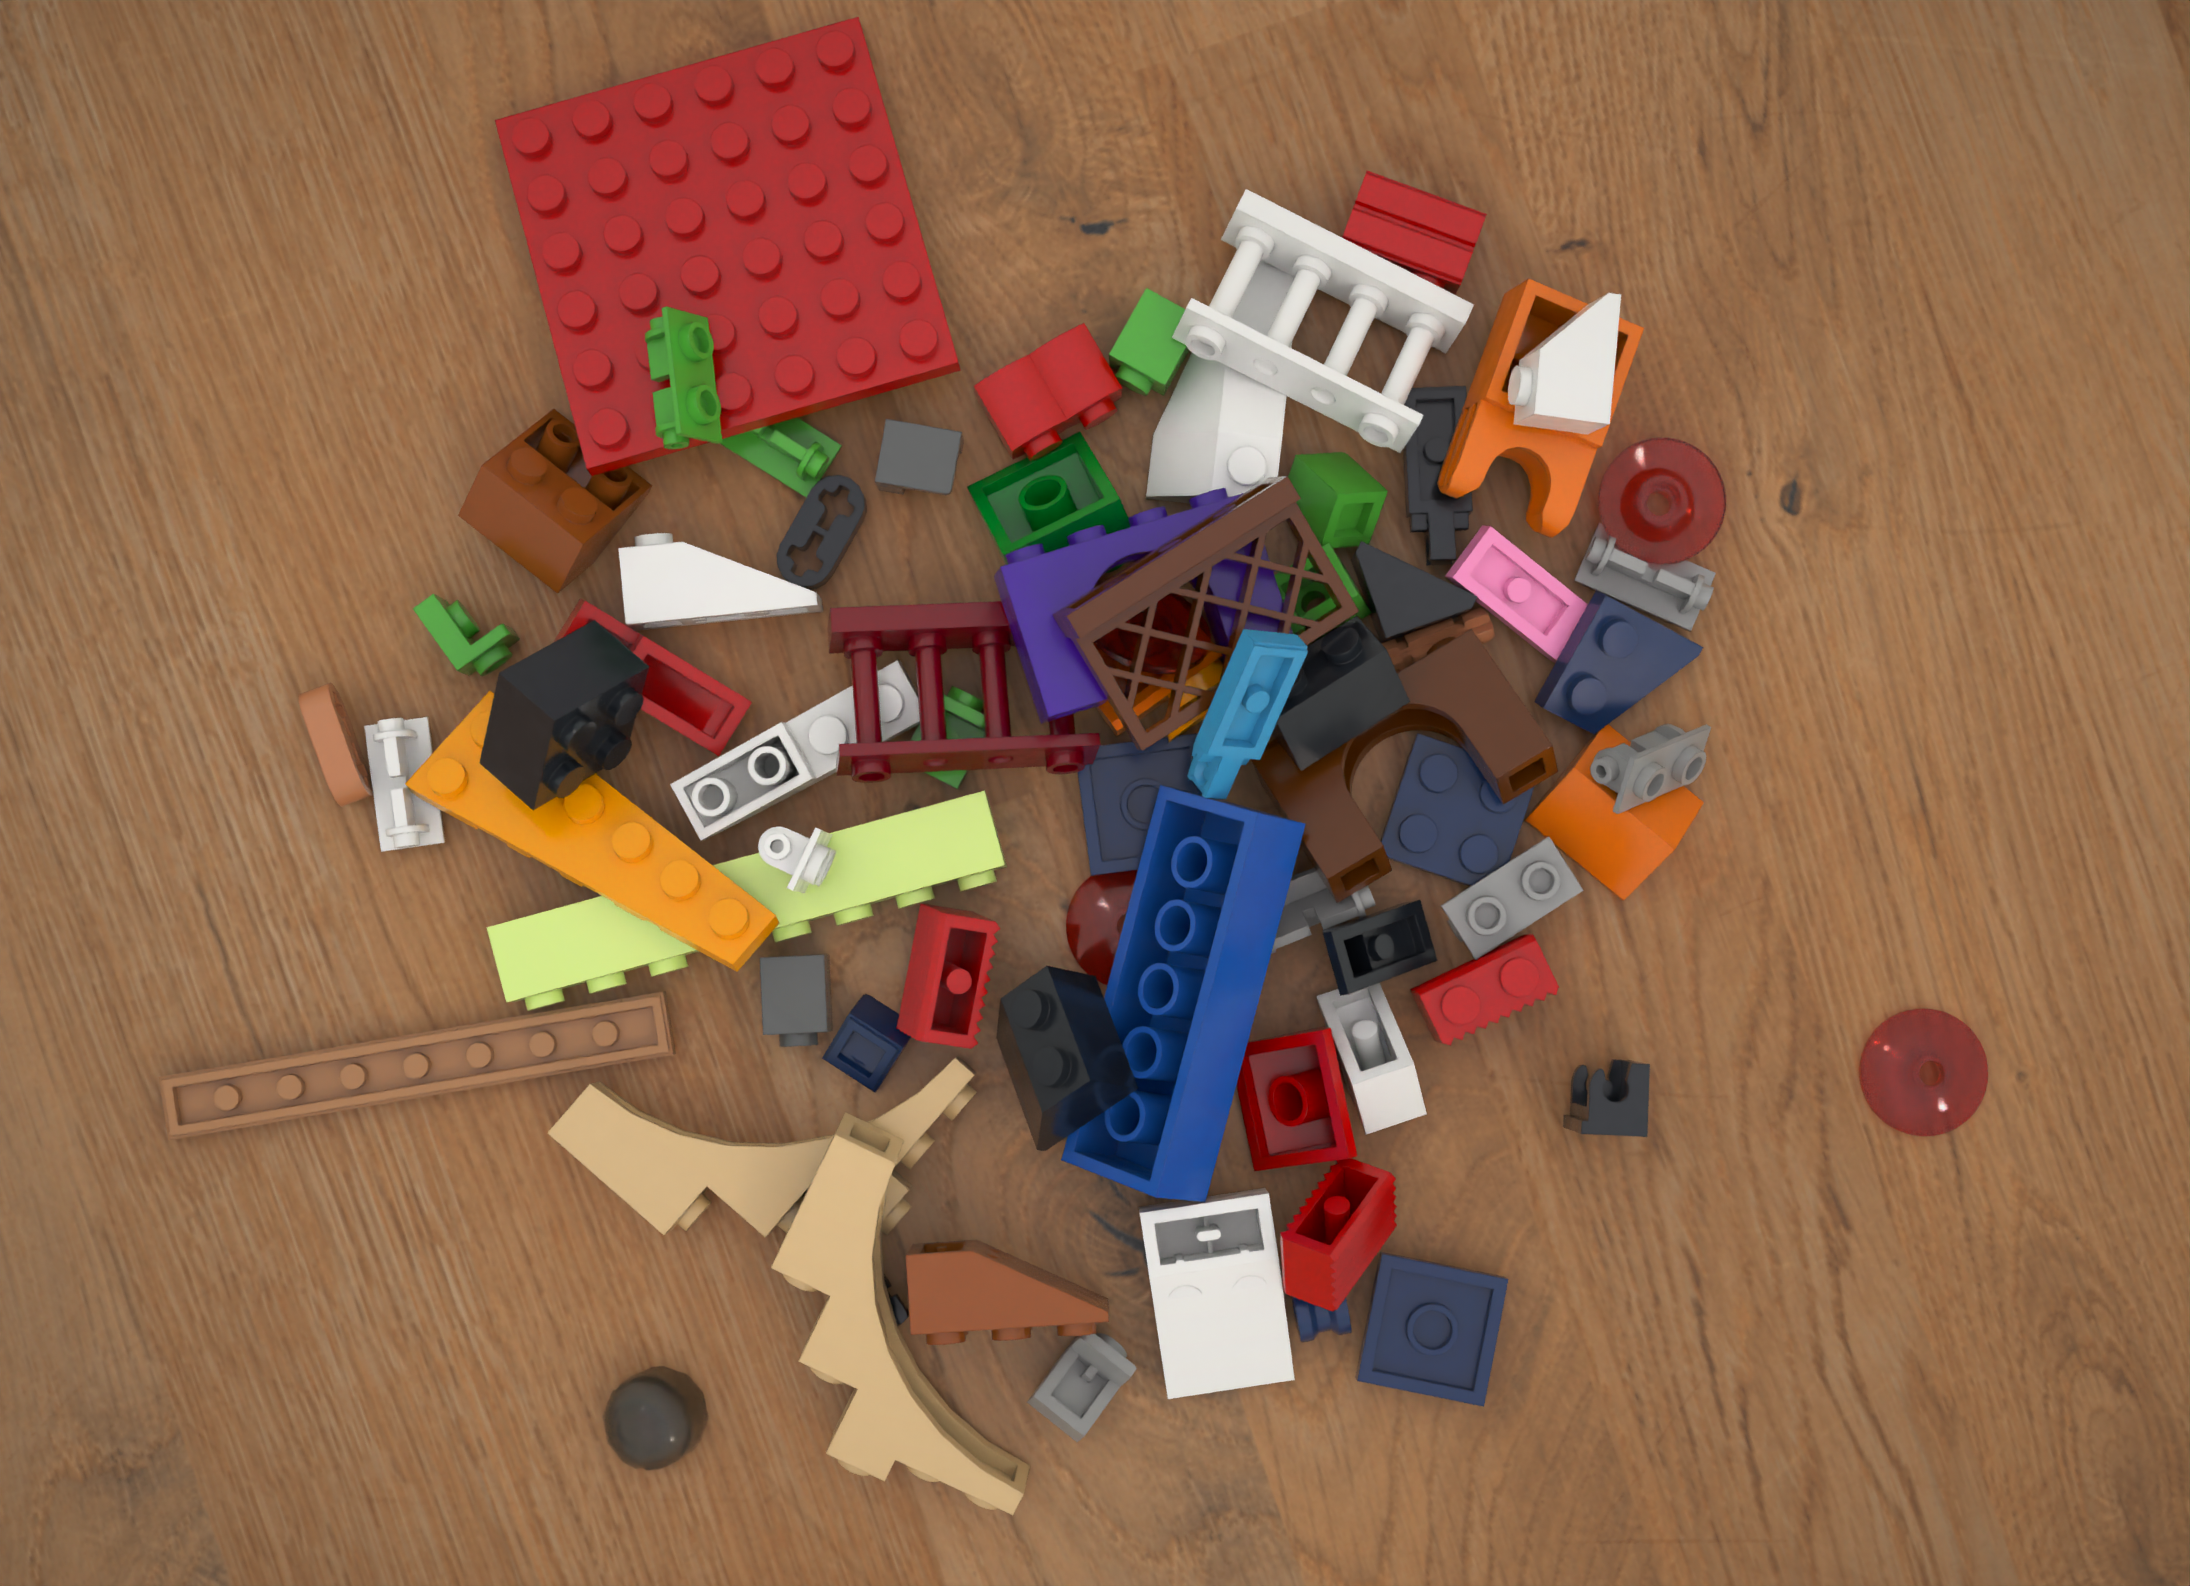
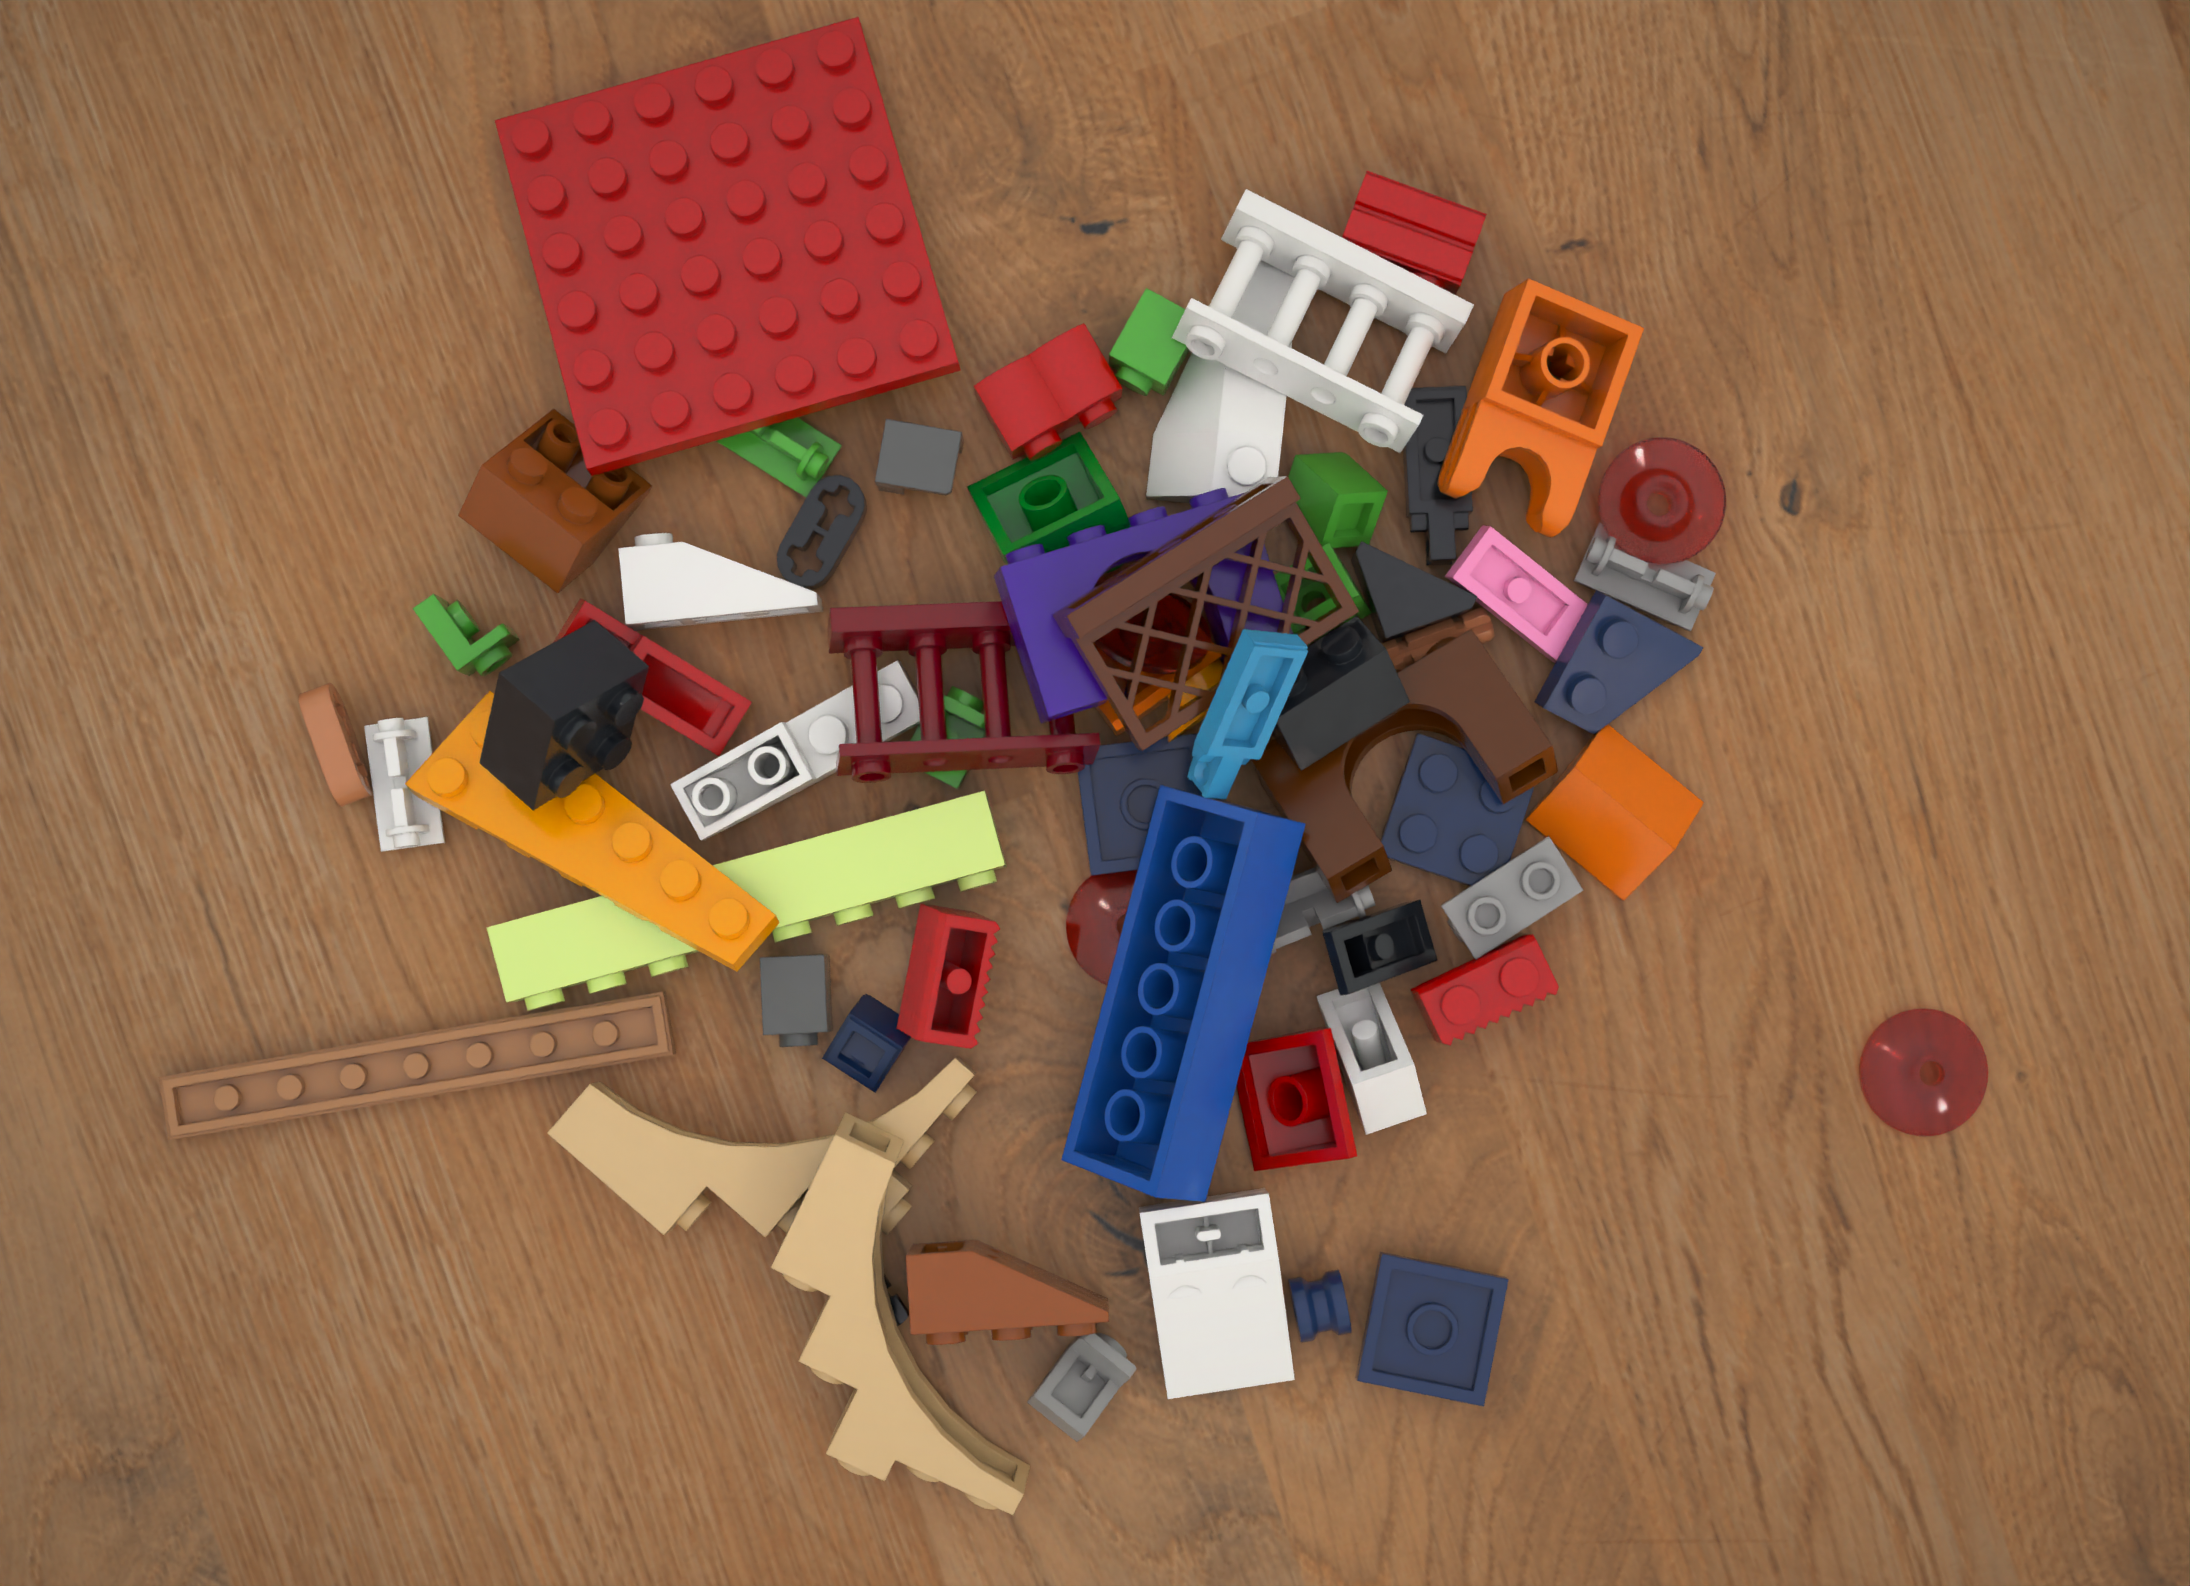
(655, 1418): clear smoke hair -> none
(682, 351): bright green hinge -> none
(797, 855): white hinge -> none
(1062, 1052): black slope -> none
(1337, 1233): red brick -> none
(1570, 373): white slope -> none
(1610, 1105): black hinge -> none
(1651, 764): light grey hinge -> none

